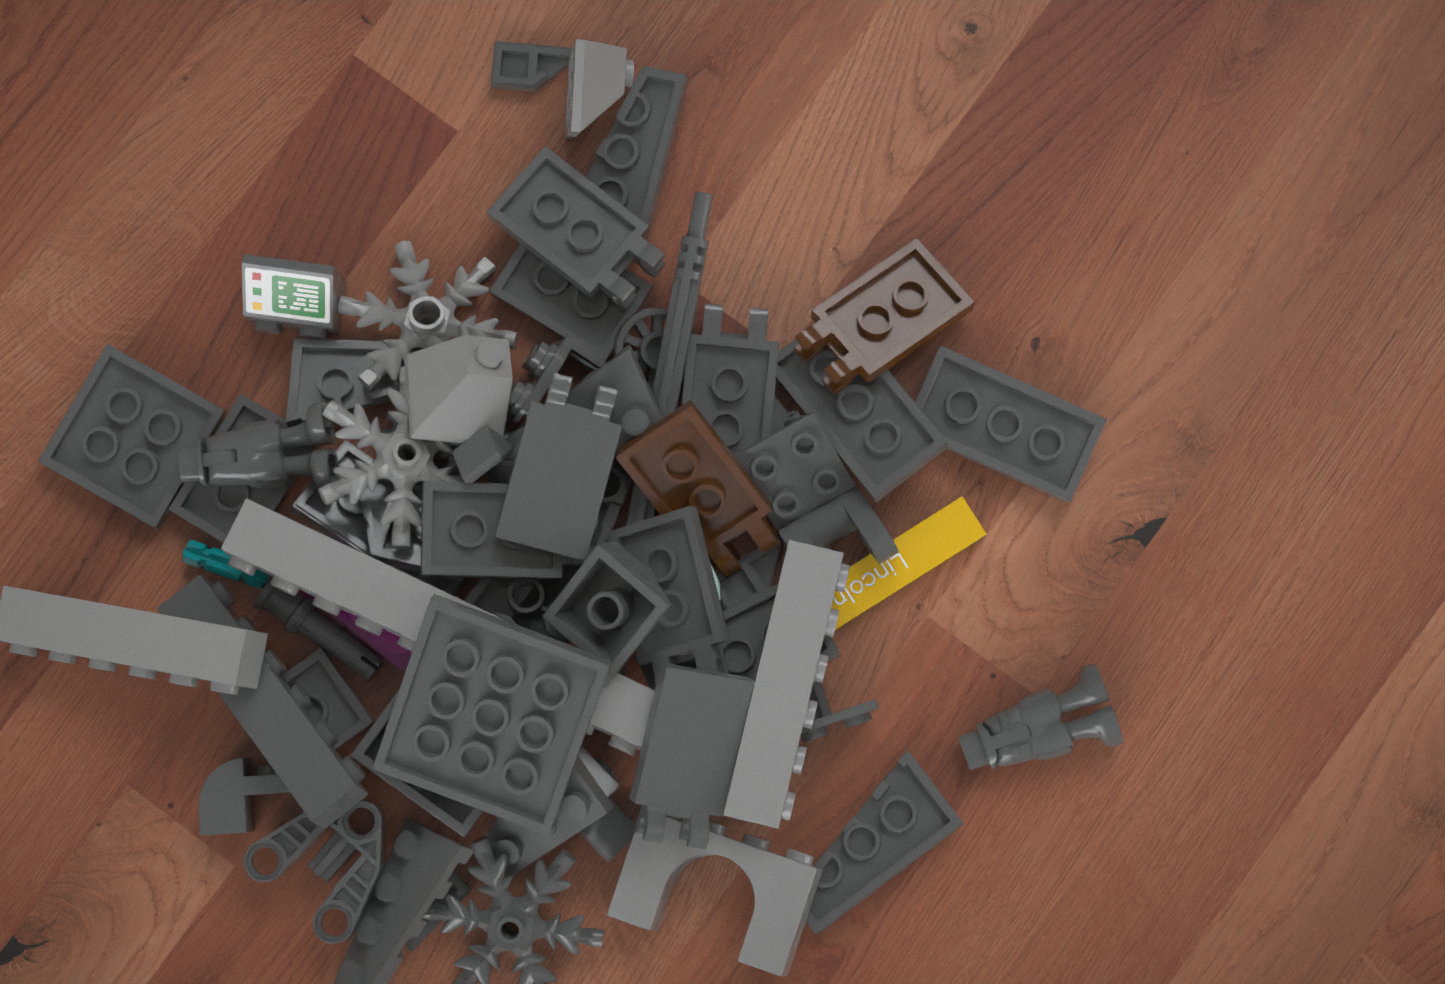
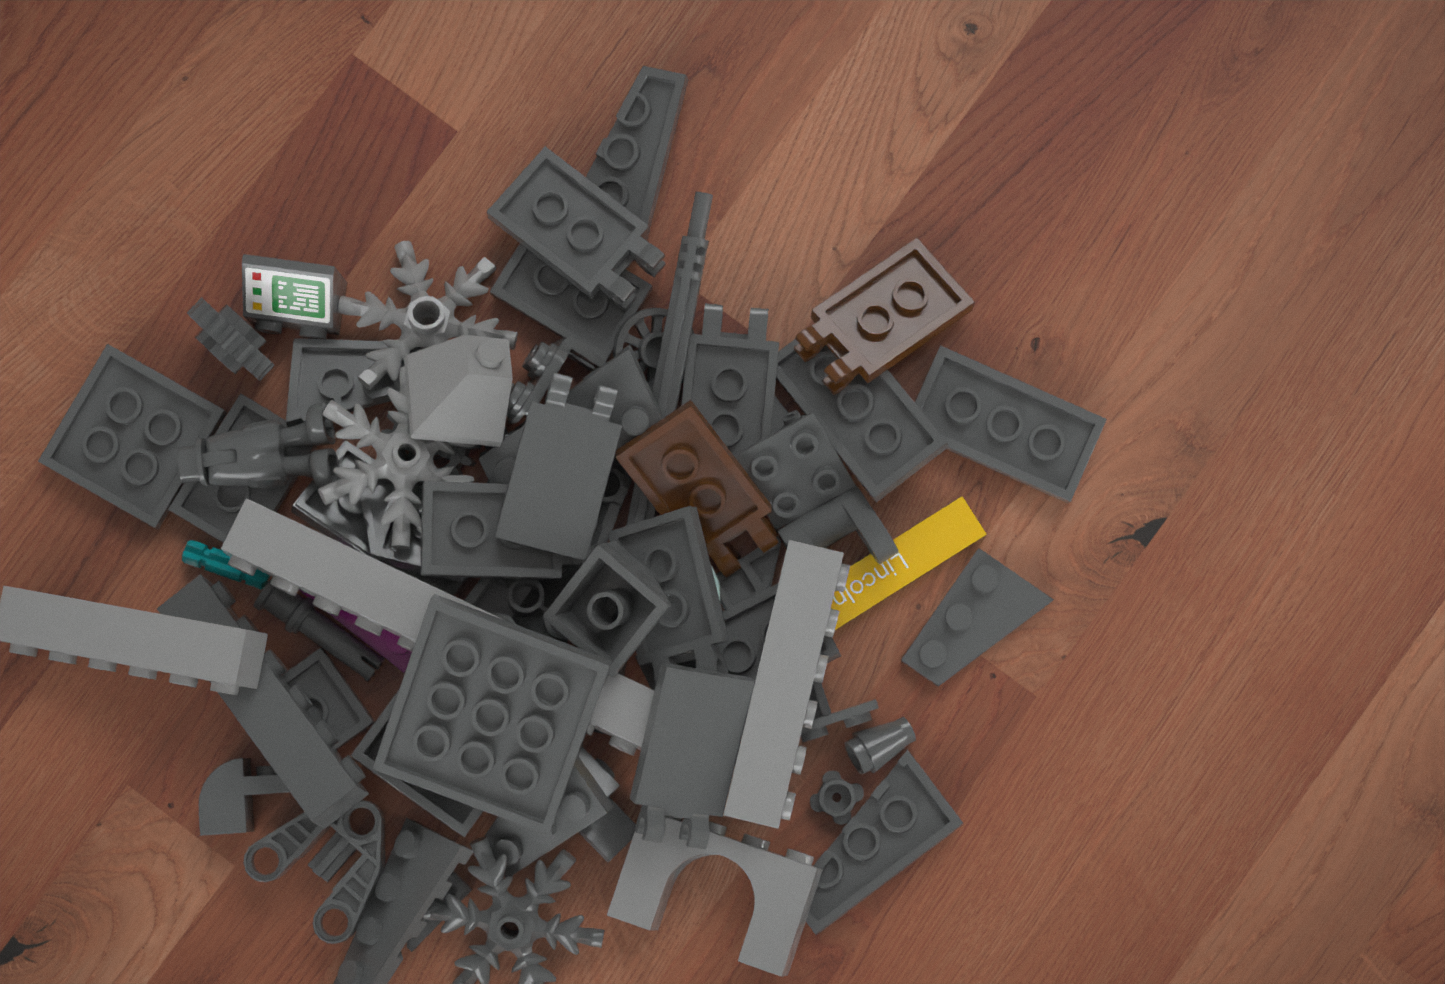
(230, 339): none -> dark grey gear
(481, 453): dark grey slope -> none
(526, 65): dark grey tile -> none
(595, 82): light grey slope -> none
(849, 796): none -> dark grey plate
(879, 744): none -> dark grey cone
(973, 617): none -> dark grey wing
(1035, 725): dark grey piece -> none

